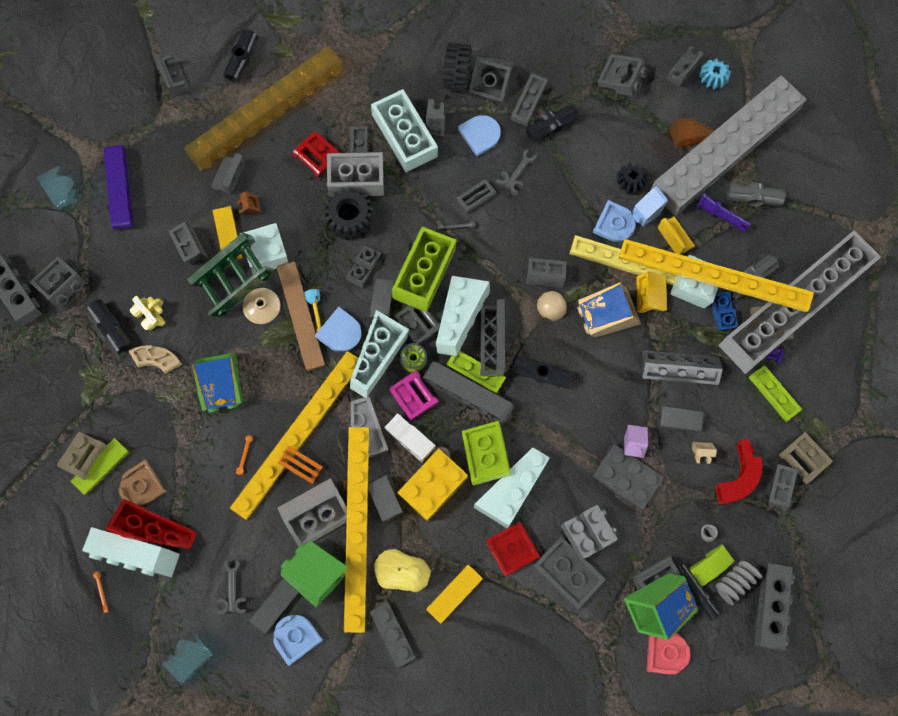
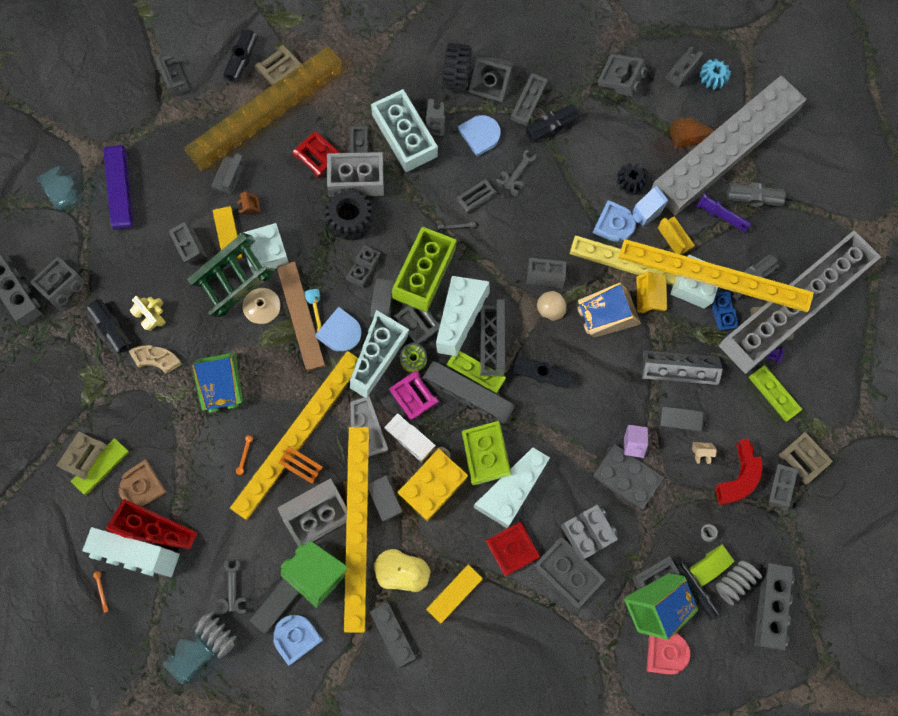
(214, 634): none -> light grey piece
(279, 69): none -> dark tan plate

